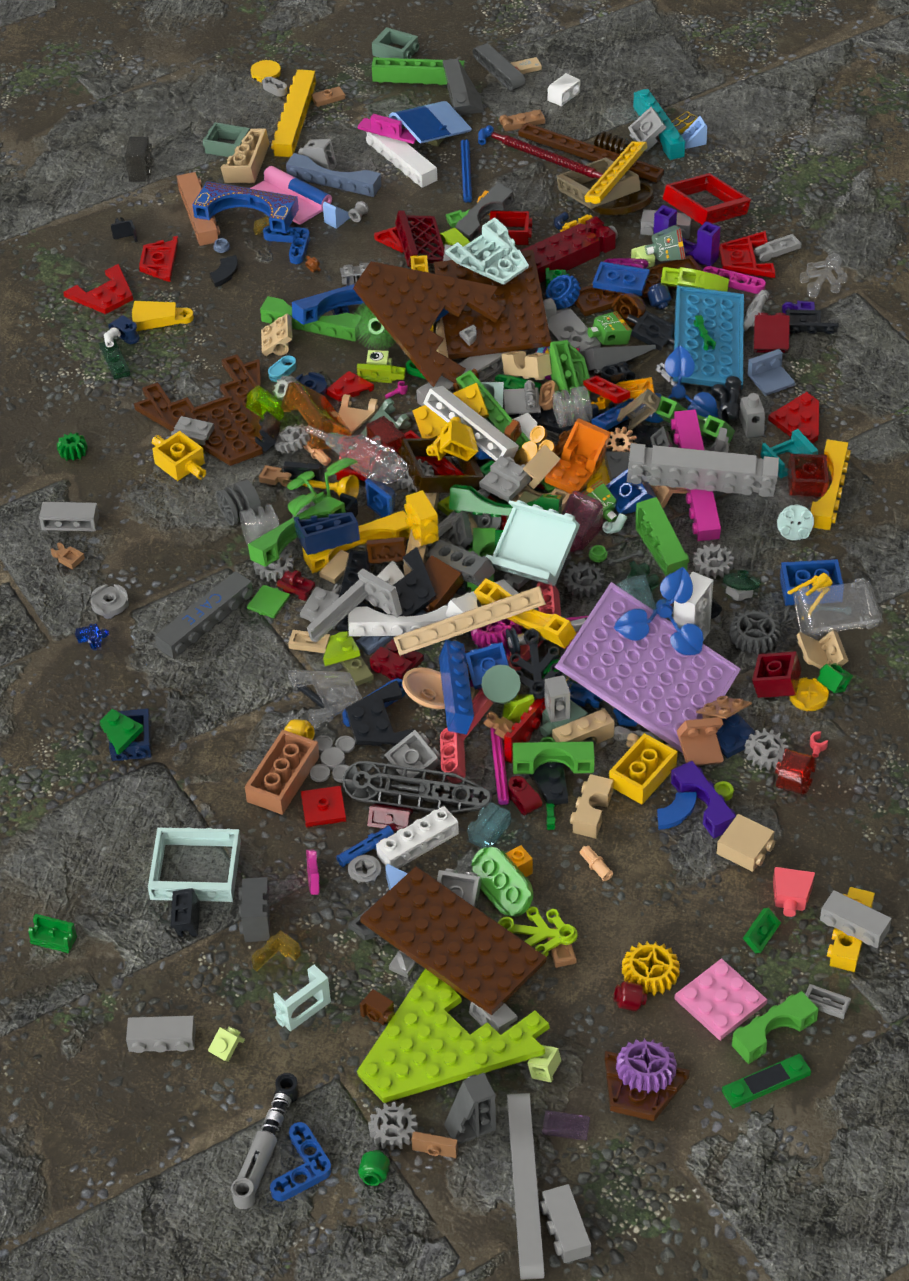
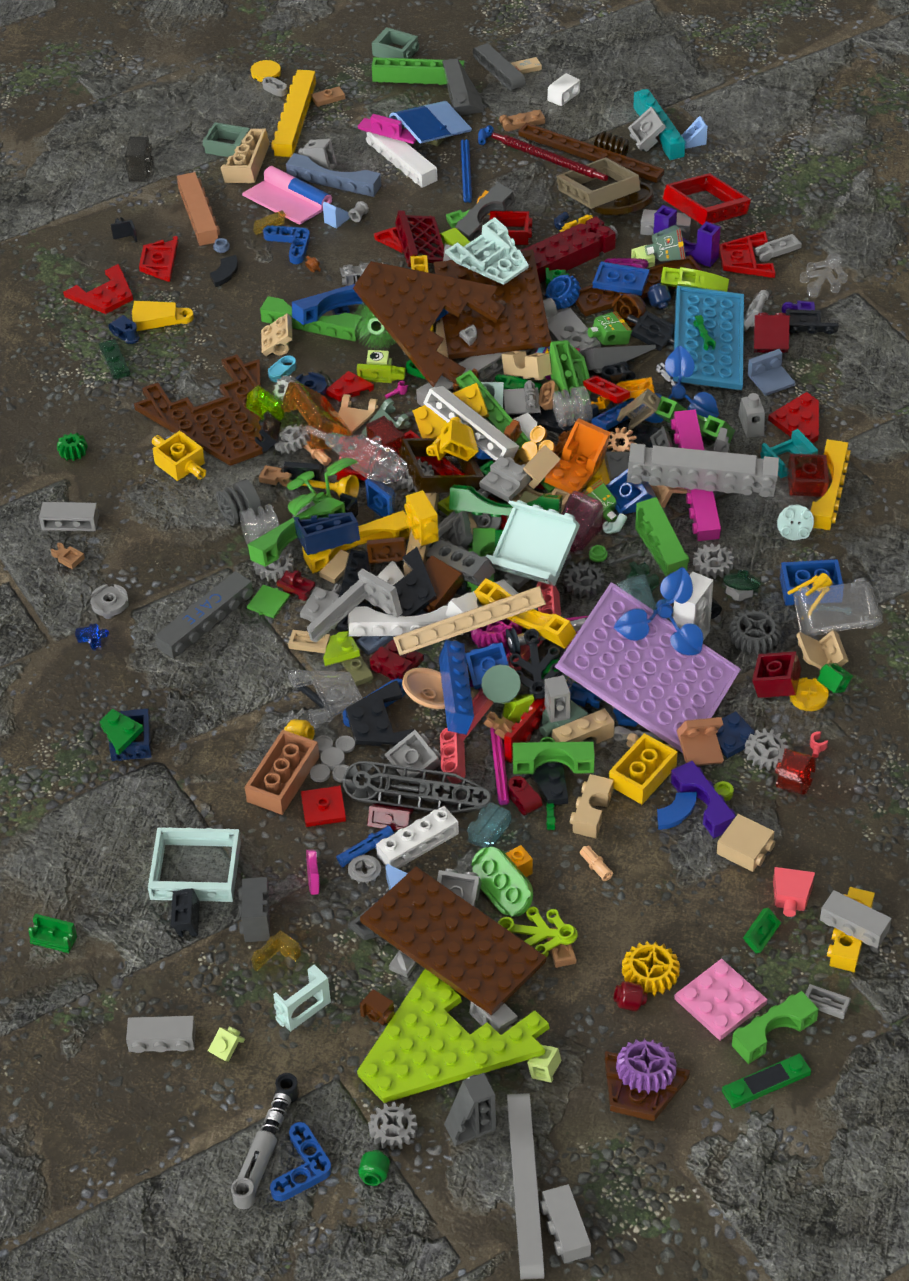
(110, 335): white arm -> none
(195, 429): light grey plate -> none
(218, 197): blue arch -> none
(434, 1144): medium nougat plate -> none
(566, 1125): clear purple plate -> none
(615, 172): yellow plate -> none
(684, 121): tile -> none
(723, 707): medium nougat hinge -> none
(724, 394): black piece -> none
(752, 284): dark pink beam -> none

